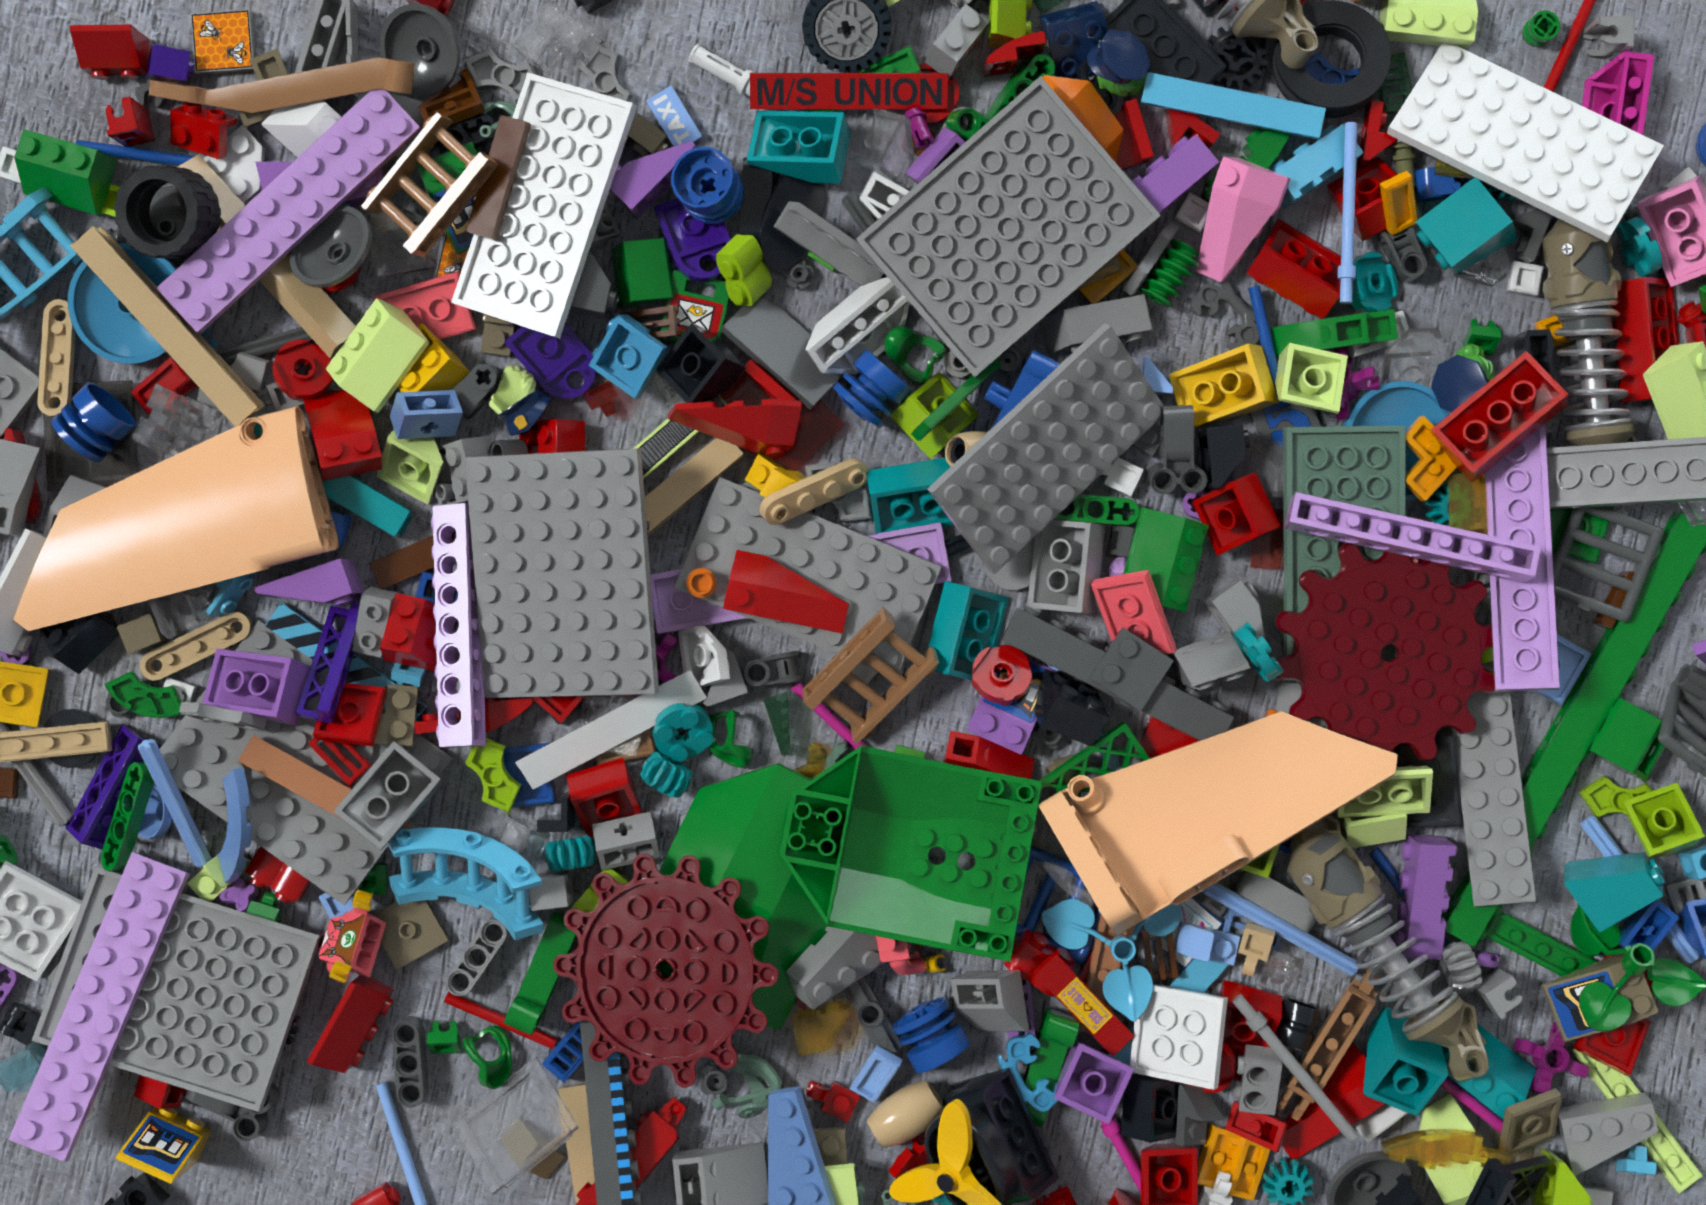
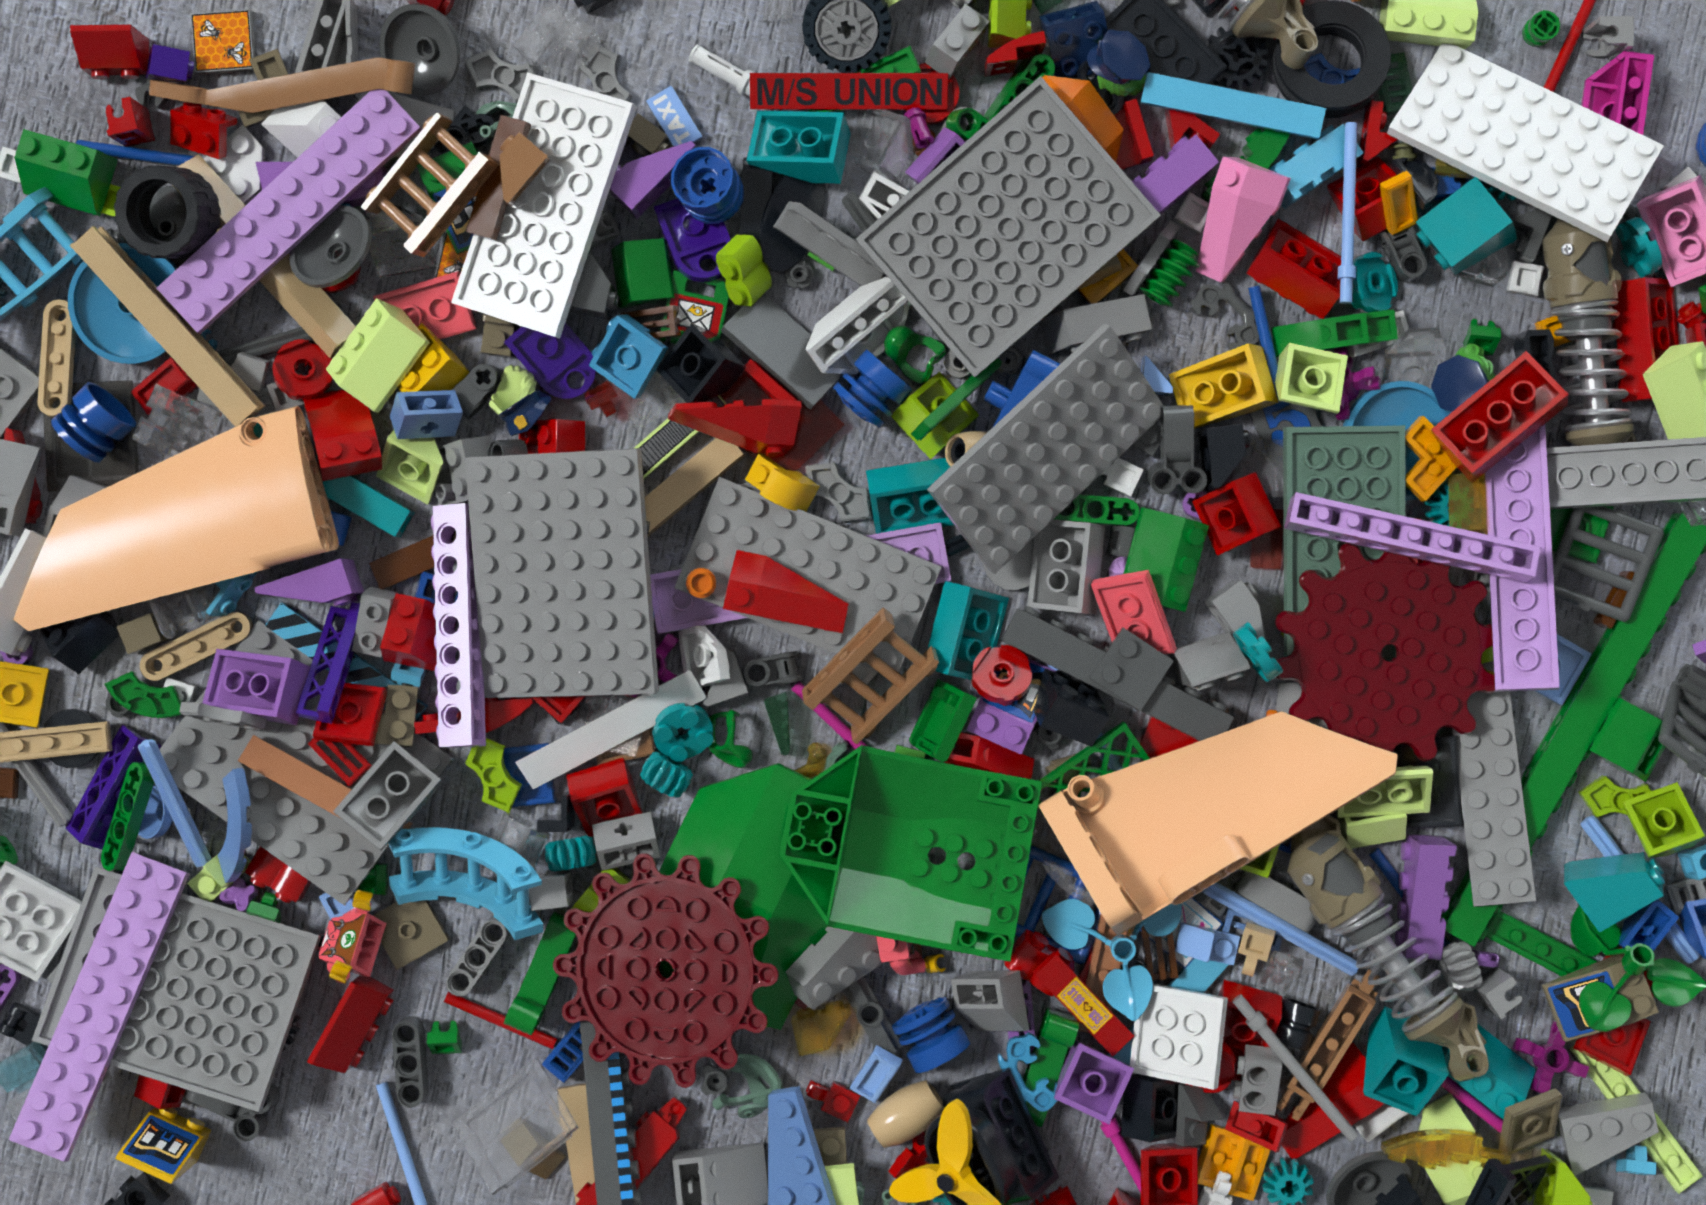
(456, 102): reddish brown wing -> none
(491, 1073): green piece -> none
(519, 166): none -> medium nougat slope
(813, 491): tan plate -> none
(942, 720): none -> green container
(1424, 180): none -> black plate

